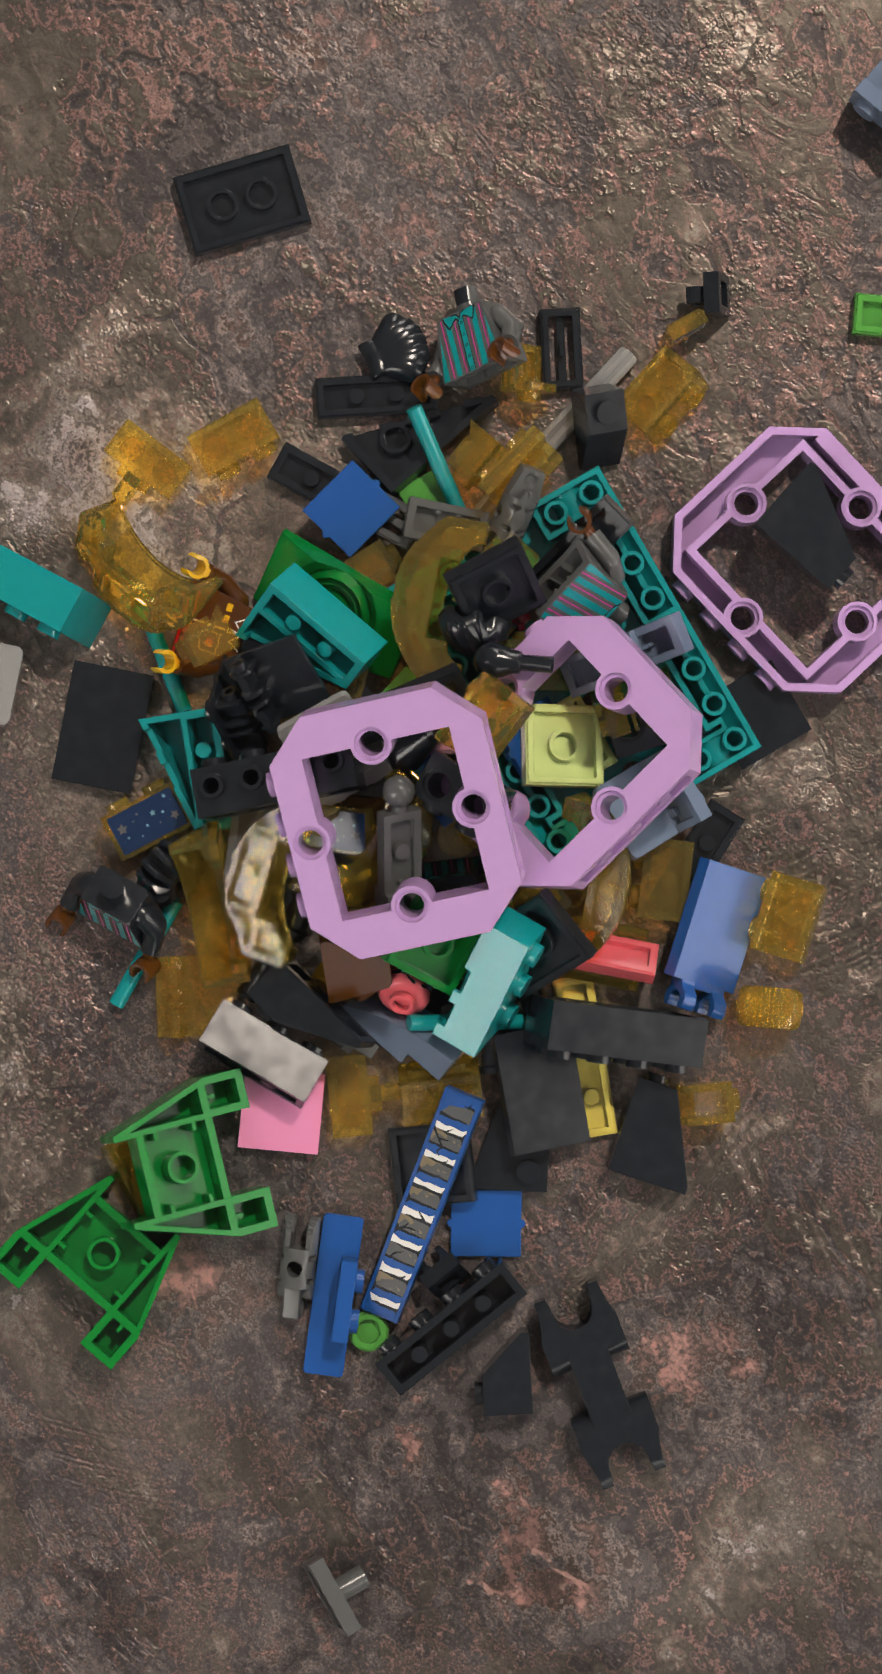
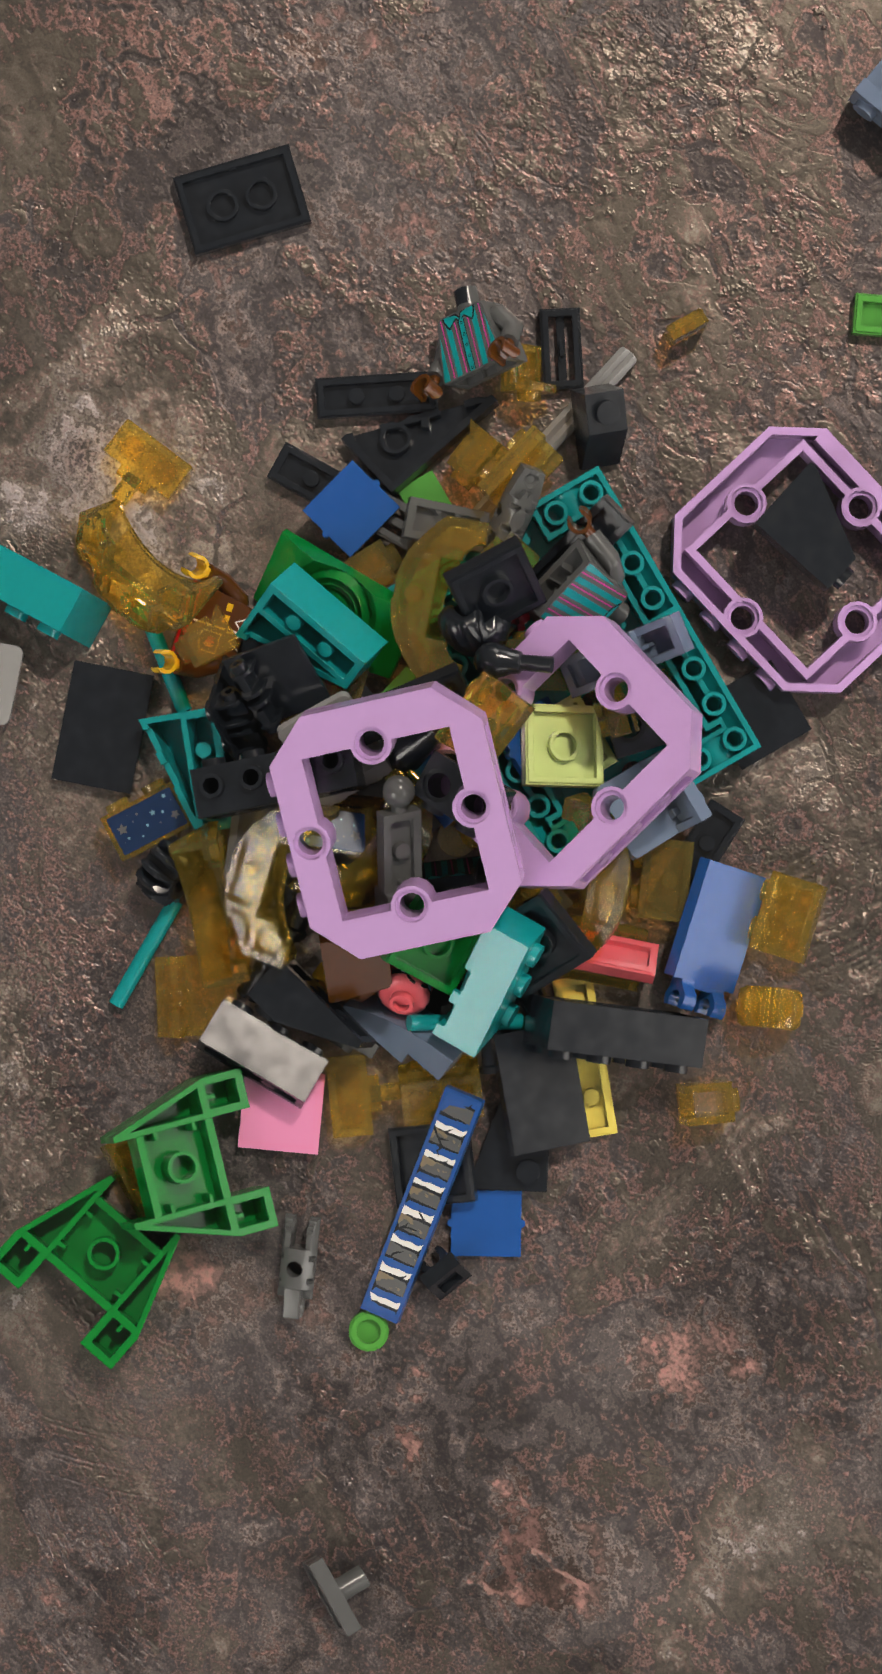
(120, 908): black torso -> none
(234, 440): clear yellow bracket -> none
(333, 1295): blue bracket -> none
(396, 349): black animal -> none
(435, 456): teal bar -> none
(450, 1325): black brick -> none
(507, 1379): black slope -> none
(611, 1415): black piece -> none
(651, 1135): black slope -> none
(663, 395): clear yellow bracket -> none
(712, 295): black tile -> none

